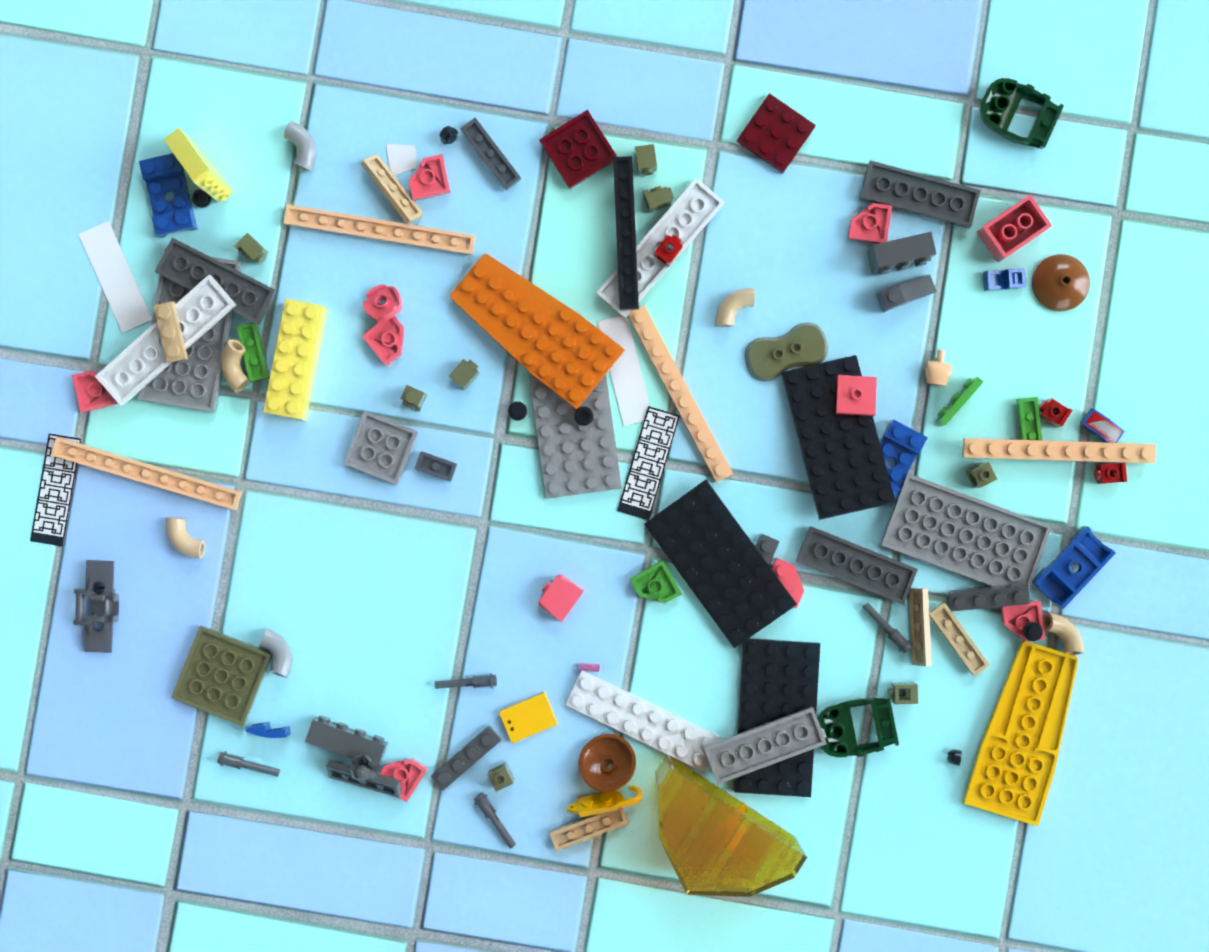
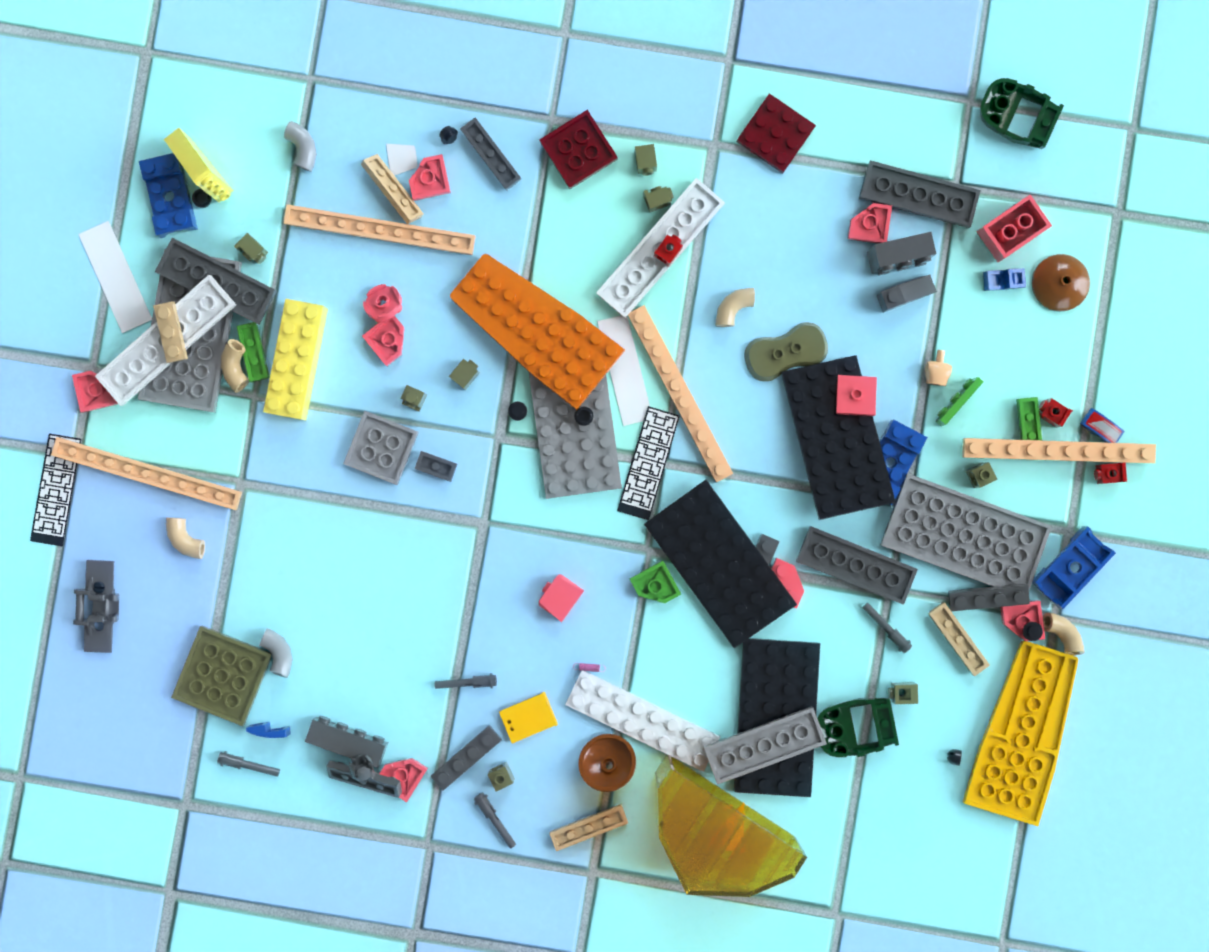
(603, 802): yellow plate -> none
(625, 233): black plate -> none
(920, 626): tan plate -> none

